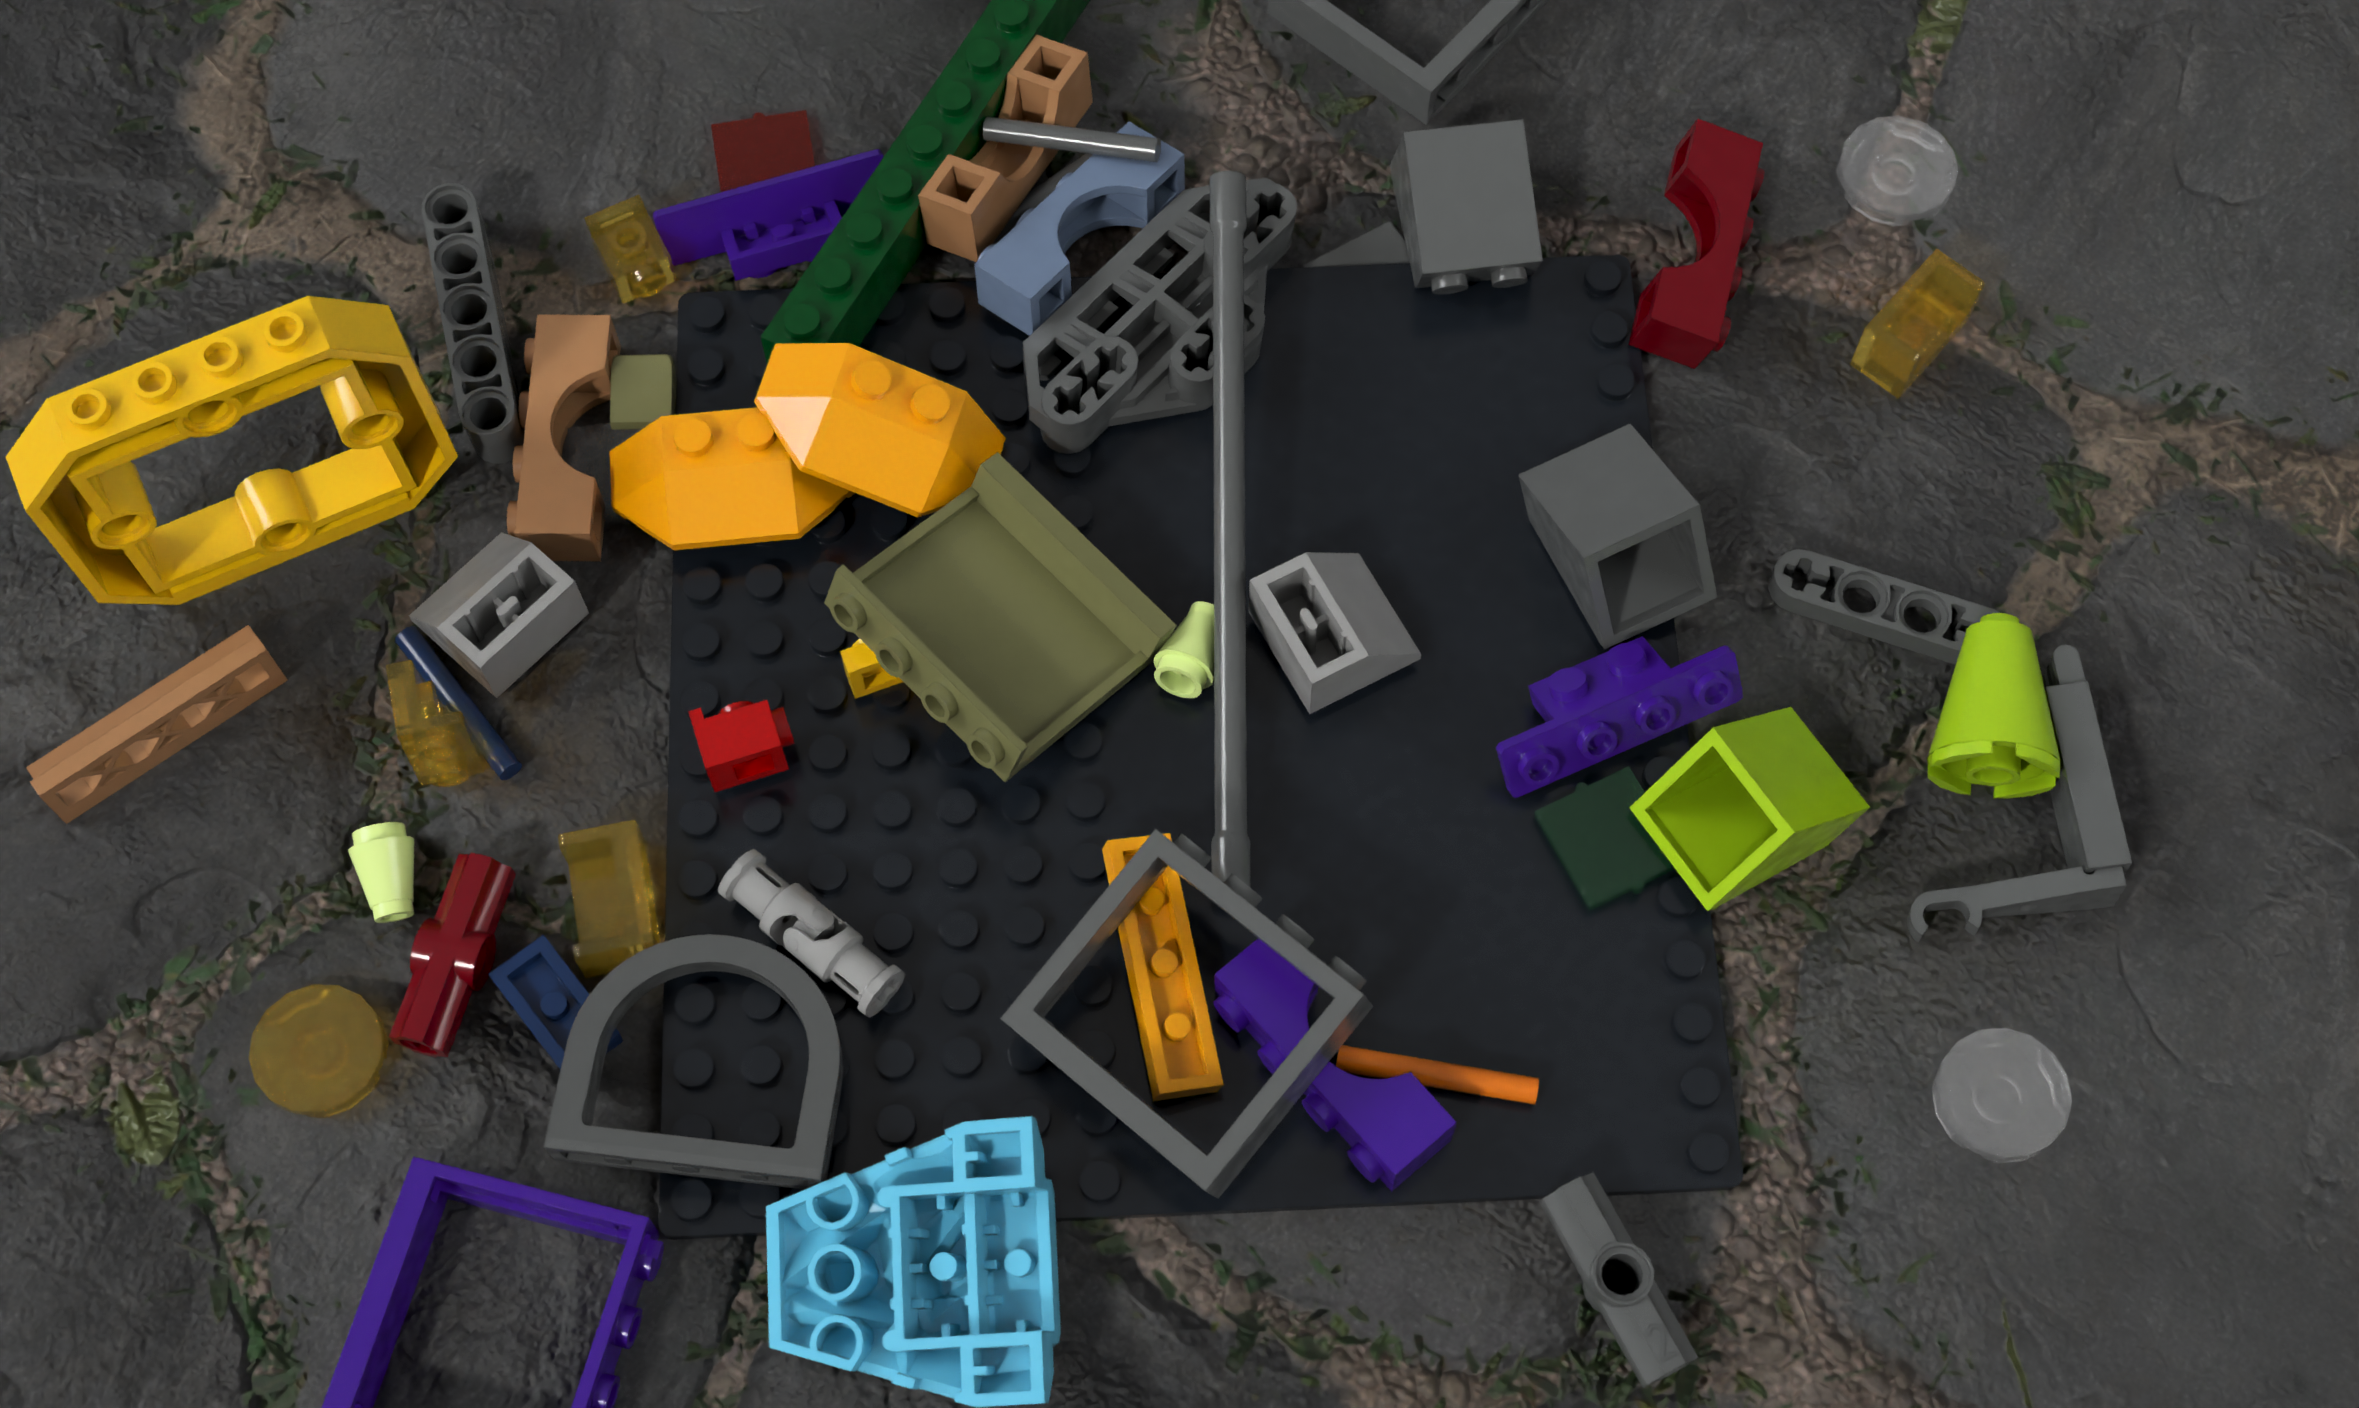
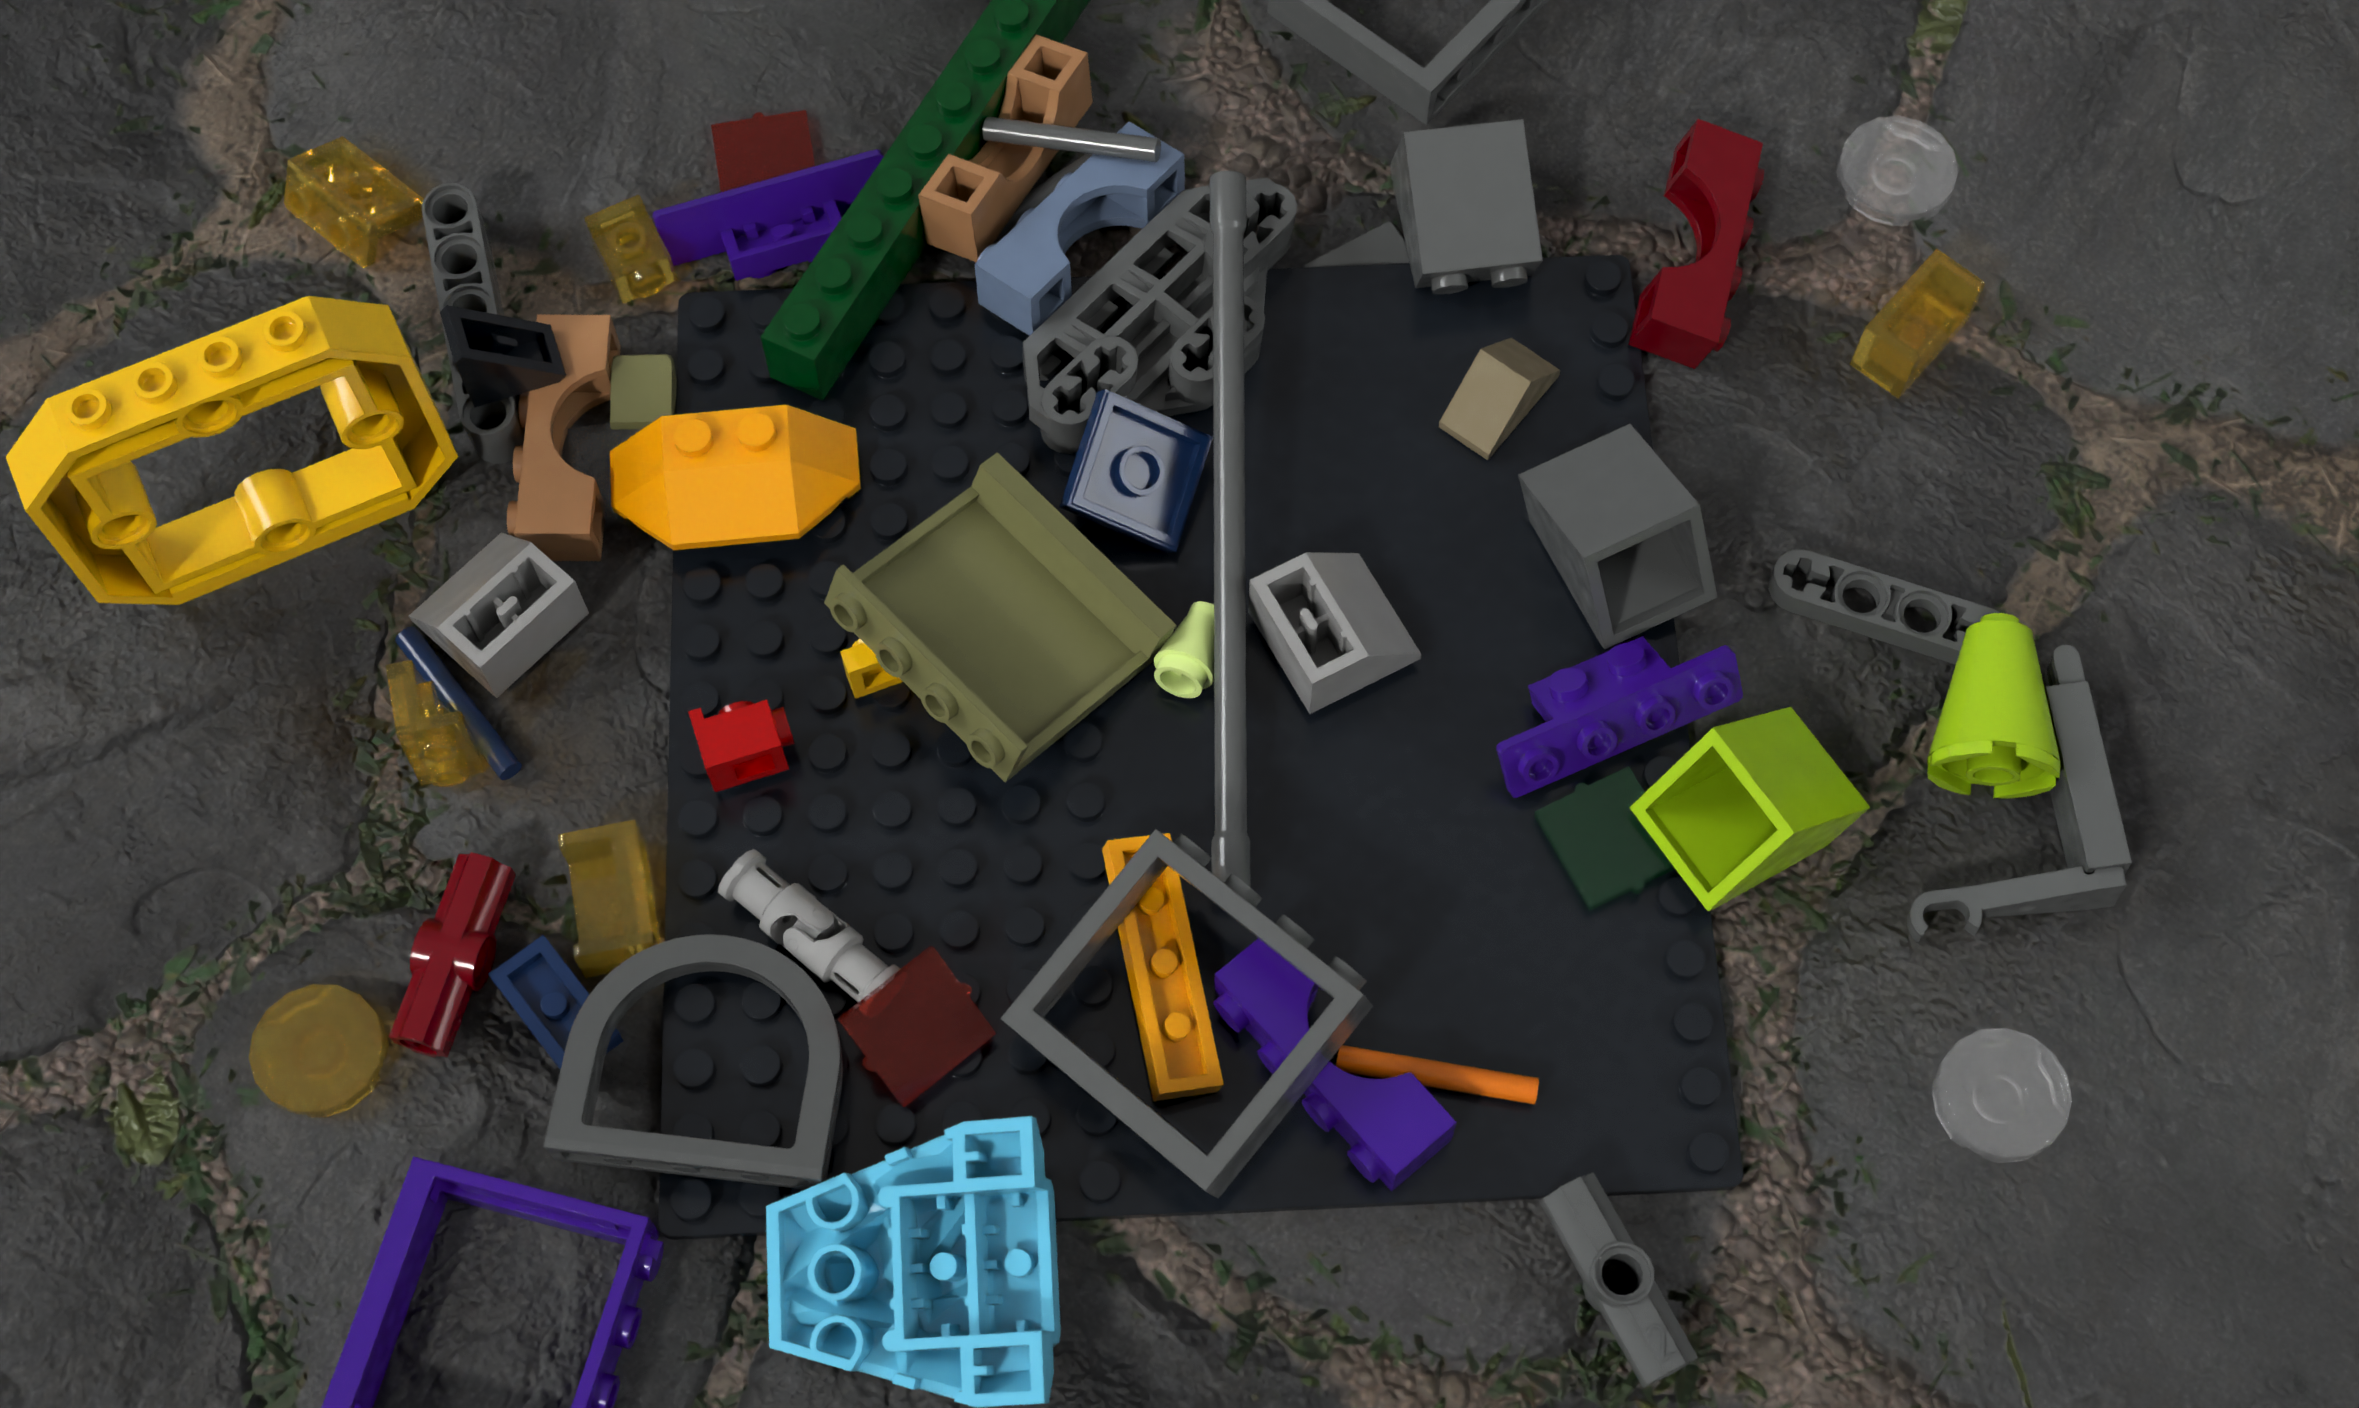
(155, 725): medium nougat fence -> none
(348, 198): none -> clear yellow bracket
(385, 869): yellowish green cone -> none
(501, 354): none -> black slope
(875, 425): light orange wedge -> none
(916, 1026): none -> clear red piece
(1136, 471): none -> tile
(1497, 395): none -> dark tan slope

